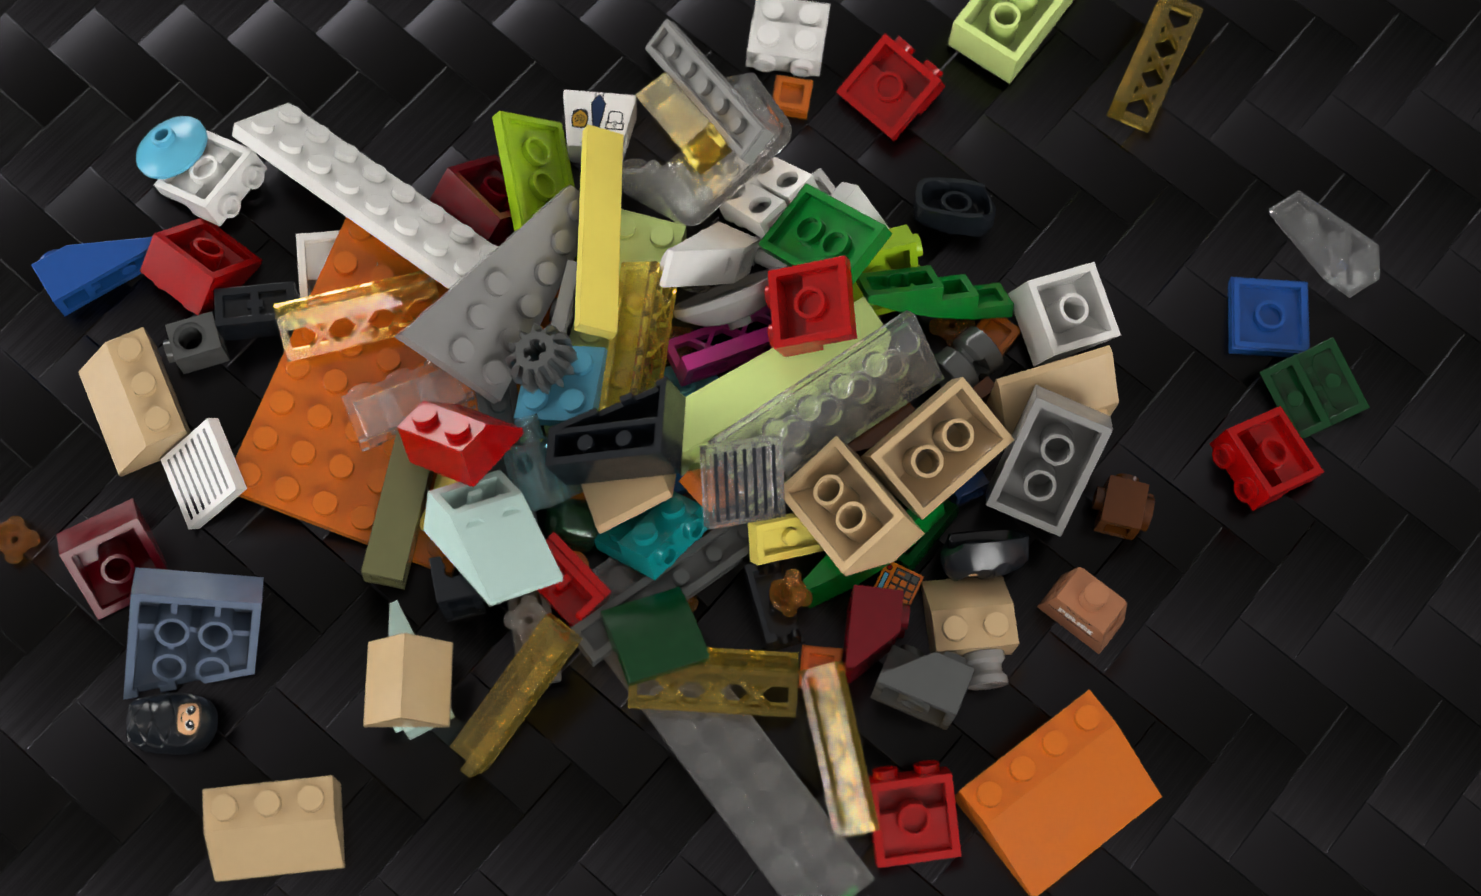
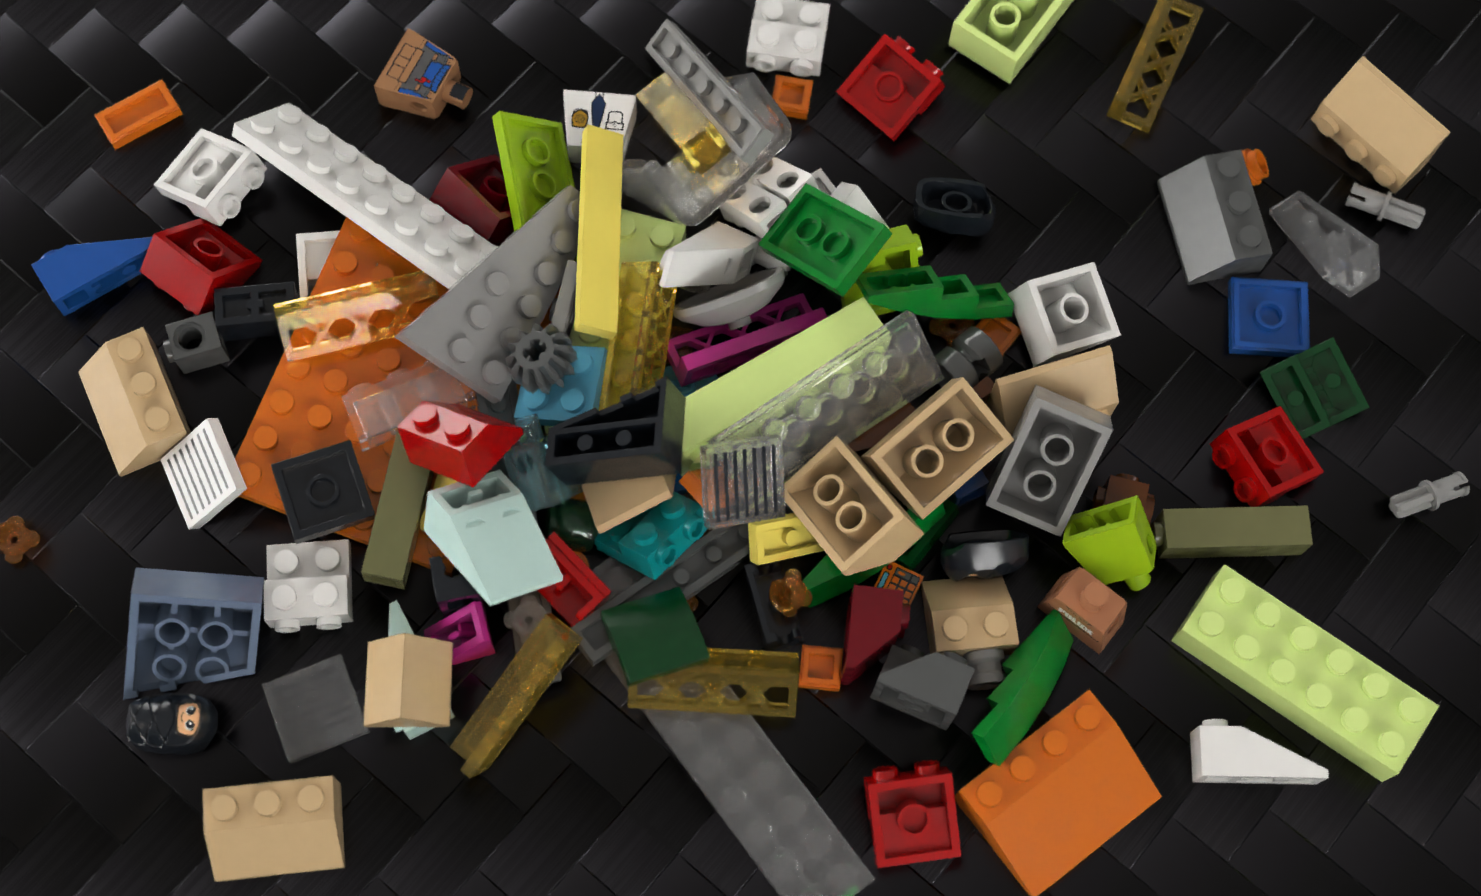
(105, 553): dark red slope -> none
(138, 114): none -> orange tile
(171, 147): medium azure dish -> none
(308, 585): none -> white plate
(315, 708): none -> clear tile
(323, 491): none -> black tile
(421, 78): none -> medium nougat torso
(468, 632): none -> dark pink slope
(810, 306): red plate -> none
(839, 750): clear yellow fence -> none
(1024, 692): none -> green slope
(1113, 543): none -> lime torso
(1215, 218): none -> dark grey slope
(1232, 532): none -> olive brick
(1241, 756): none -> white slope
(1256, 165): none -> orange plate
(1305, 674): none -> yellowish green brick
(1379, 125): none -> tan slope
(1386, 206): none -> light grey axle
(1429, 495): none -> light grey axle

